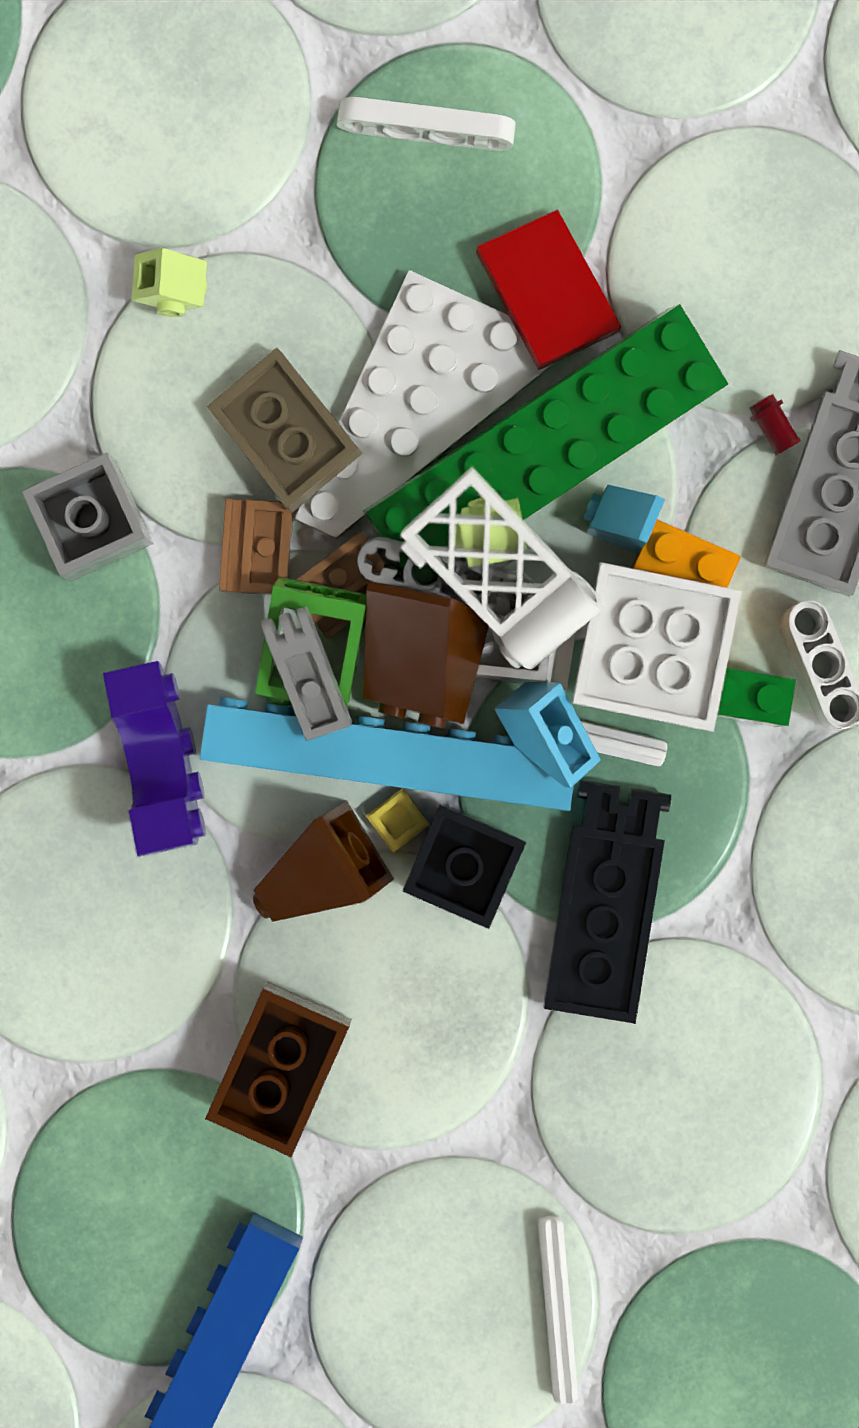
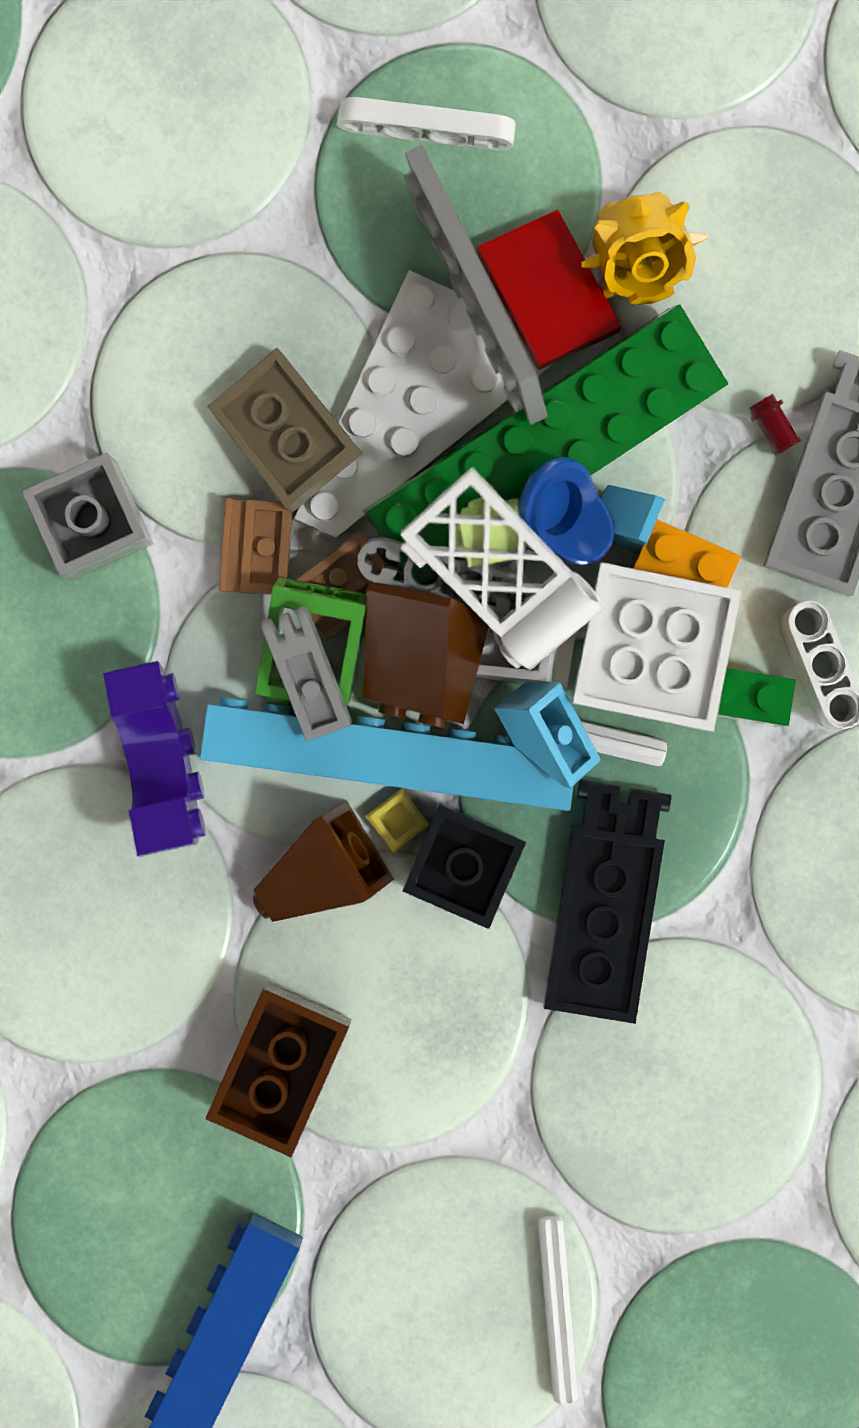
(169, 281): yellowish green brick -> none
(474, 286): none -> light grey plate
(567, 512): none -> blue piece
(643, 248): none -> yellow brick

